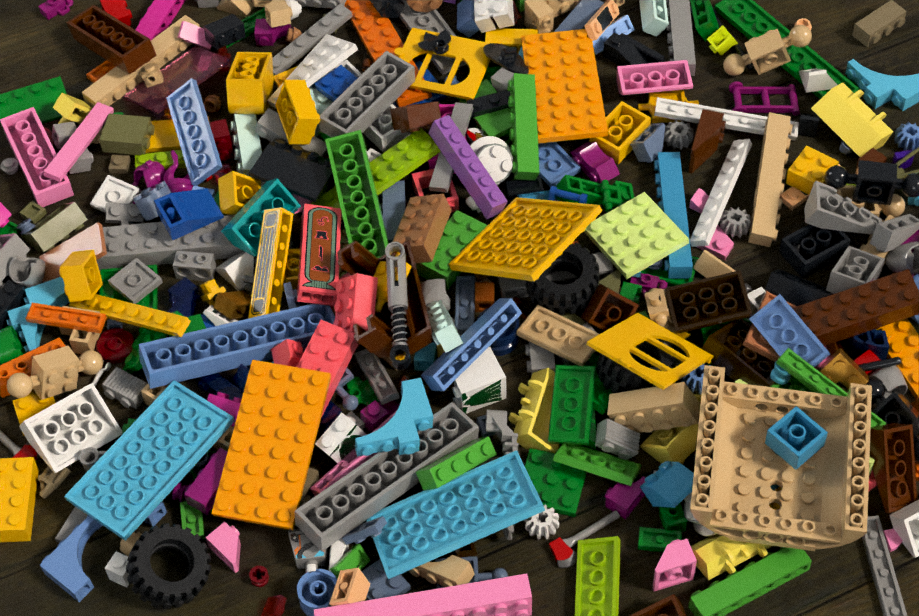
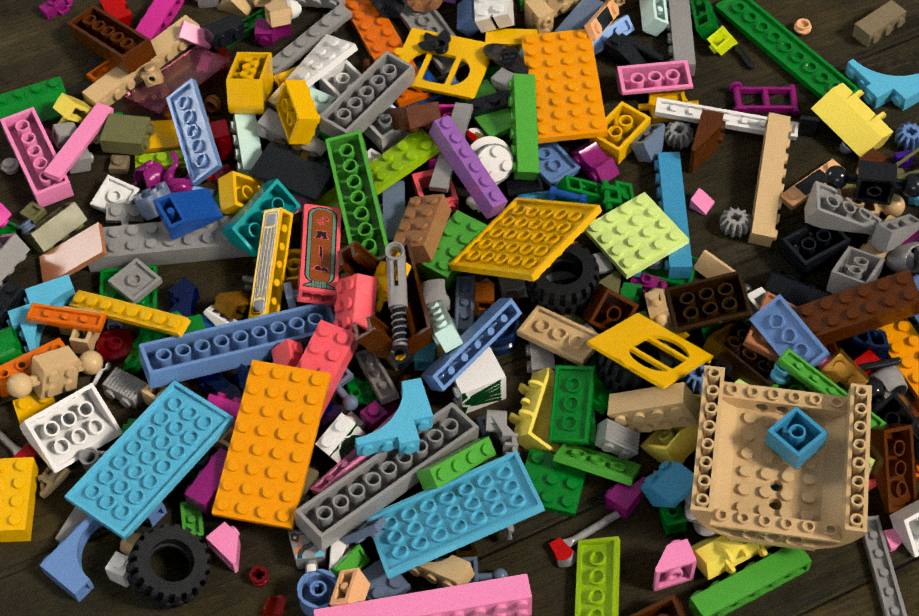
(27, 271): light grey piece -> none
(81, 275): yellow brick -> none
(178, 492): magenta bush -> none
(194, 265): light grey brick -> none
(209, 289): yellow hips -> none
(235, 268): white slope -> none
(292, 34): medium nougat plate -> none
(335, 83): blue plate -> none
(548, 526): white gear -> none
(656, 539): green plate -> none
(719, 245): bright pink wing -> none
(720, 193): white plate -> none
(767, 51): tan brick -> none
(808, 168): yellow brick -> none
(816, 80): white slope -> none

